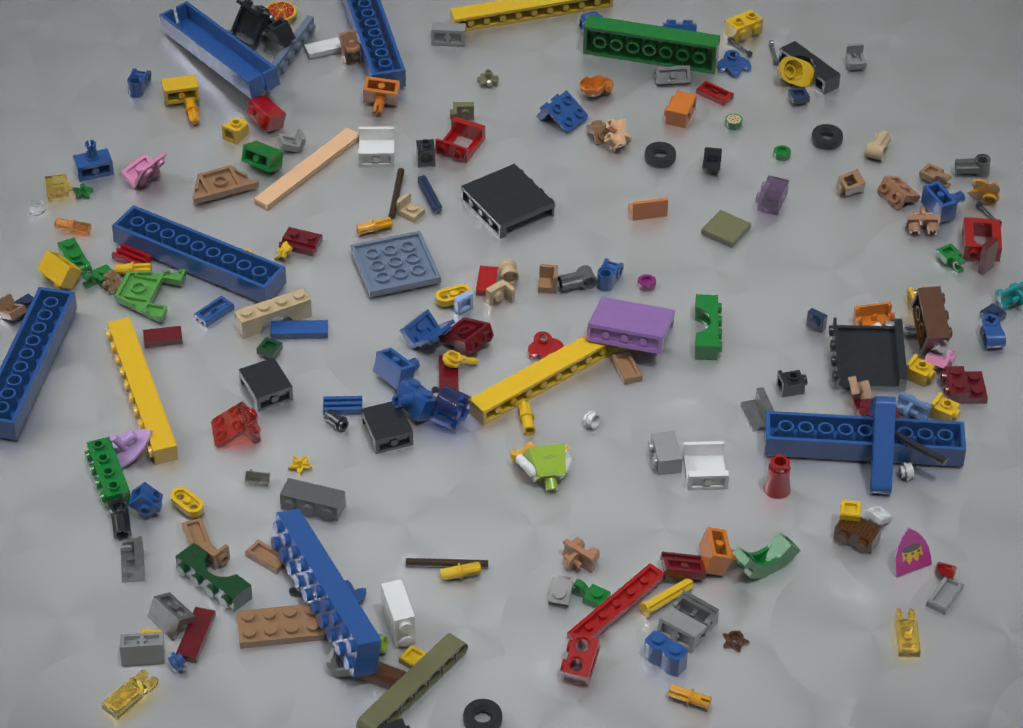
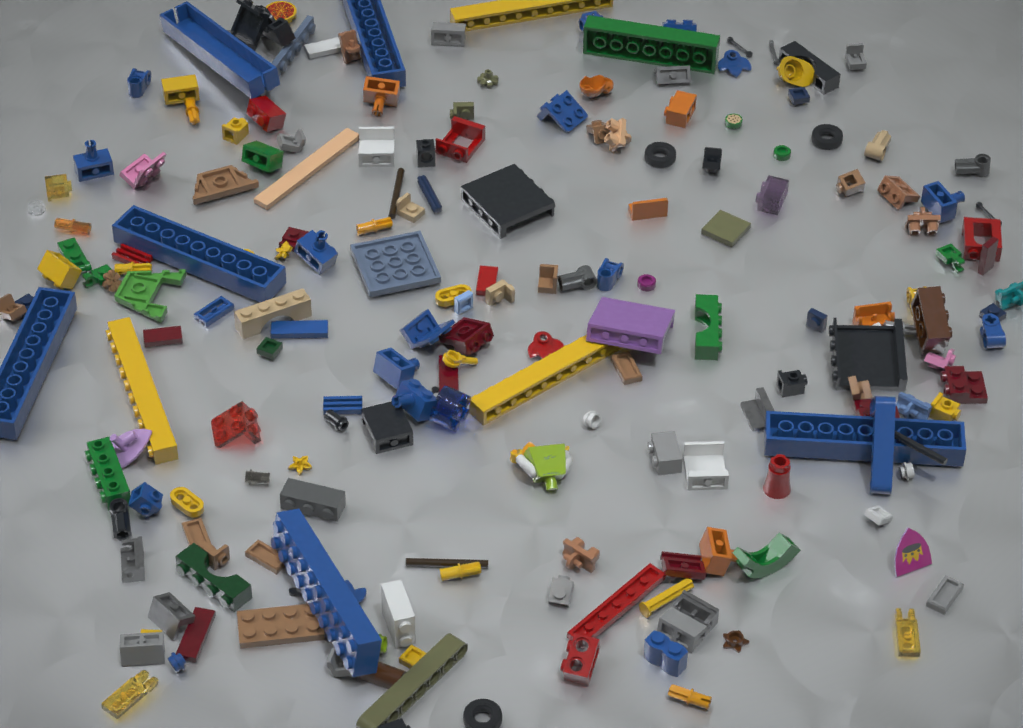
(83, 191): green plant -> none
(266, 384): black panel -> none
(316, 251): none -> blue brick
(508, 271): tan wheel -> none
(527, 418): yellow axle -> none
(591, 596): green plate -> none
(714, 93): red tile -> none
(743, 25): yellow brick -> none
(850, 510): yellow tile -> none
(862, 534): reddish brown brick -> none
(920, 371): yellow brick -> none
(933, 173): medium nougat plate -> none
(946, 569): red tile -> none
(985, 191): light orange plate -> none

